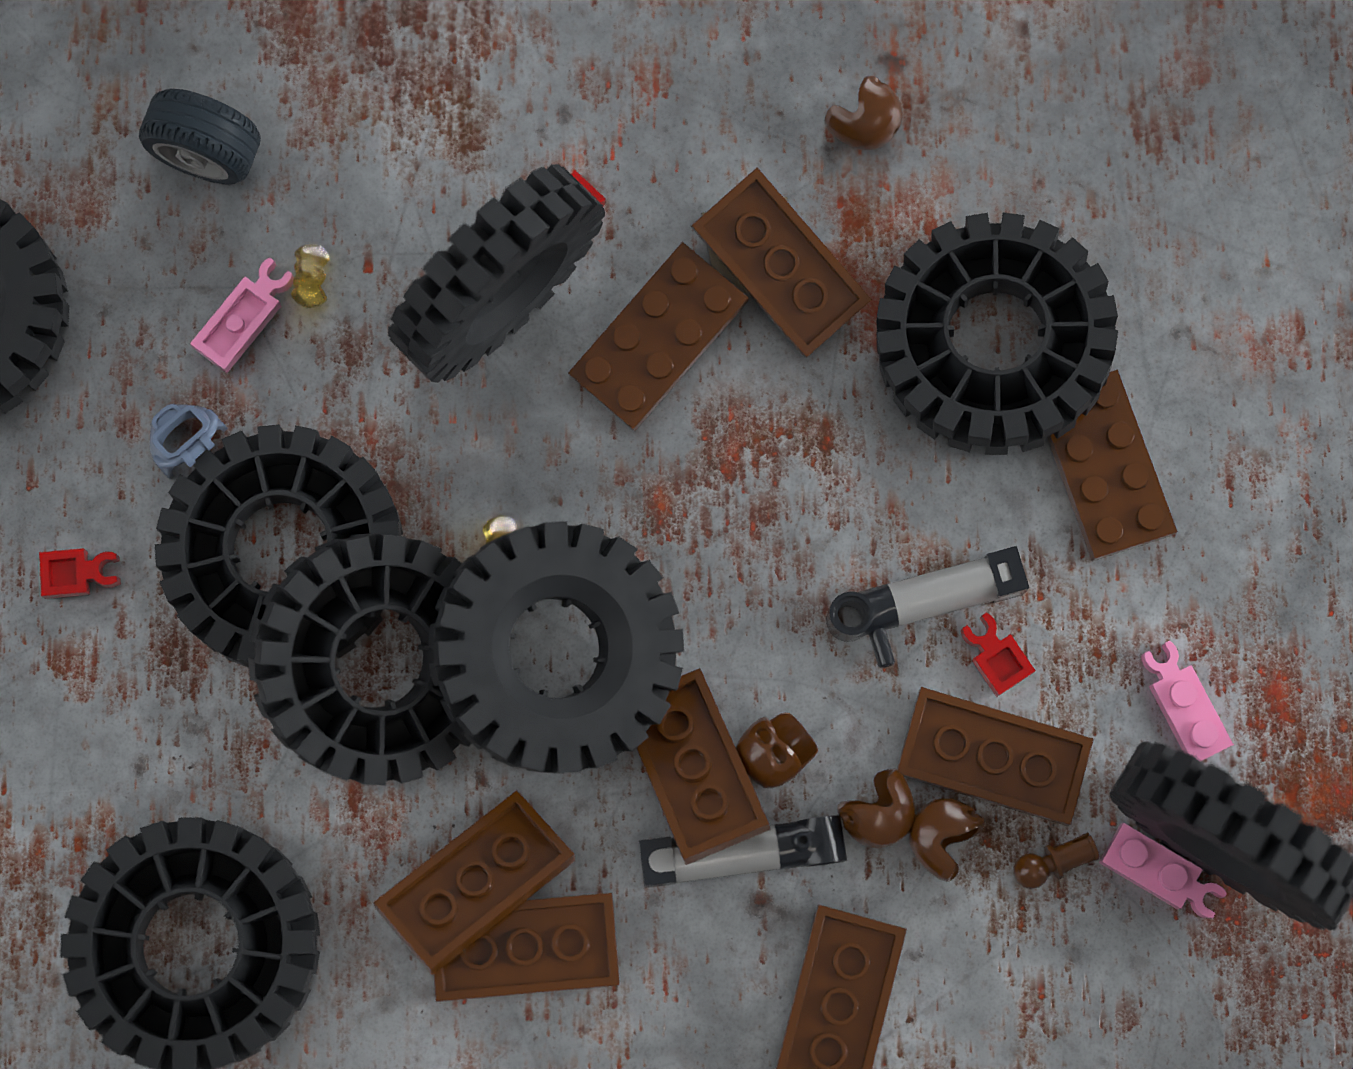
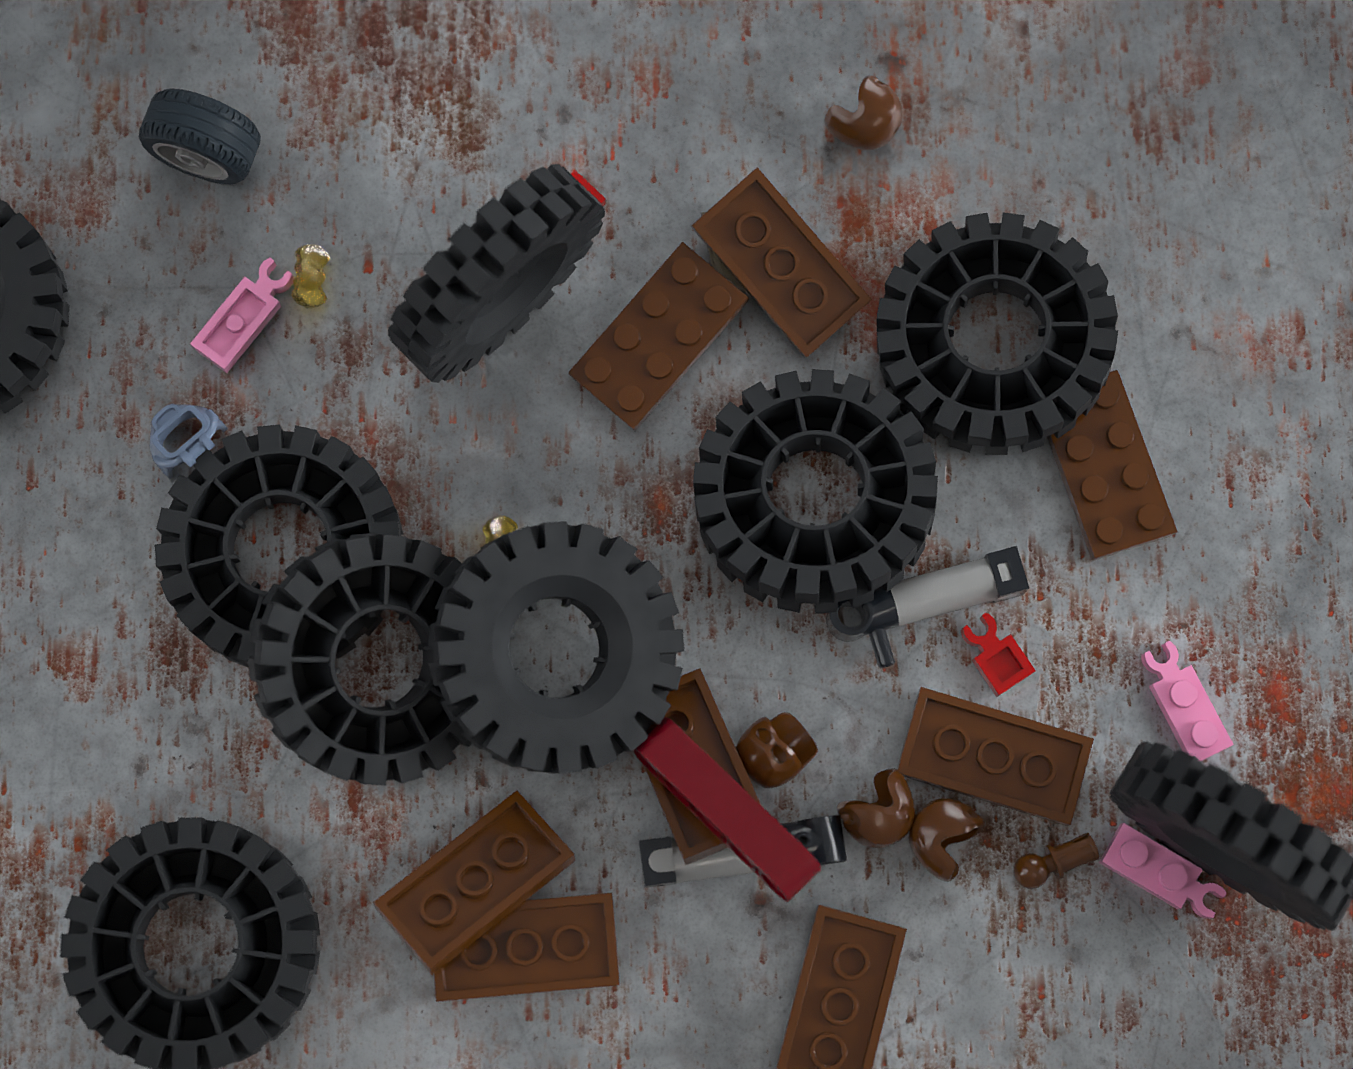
(69, 572): red plate -> none
(727, 810): none -> dark red beam
(827, 560): none -> black tyre

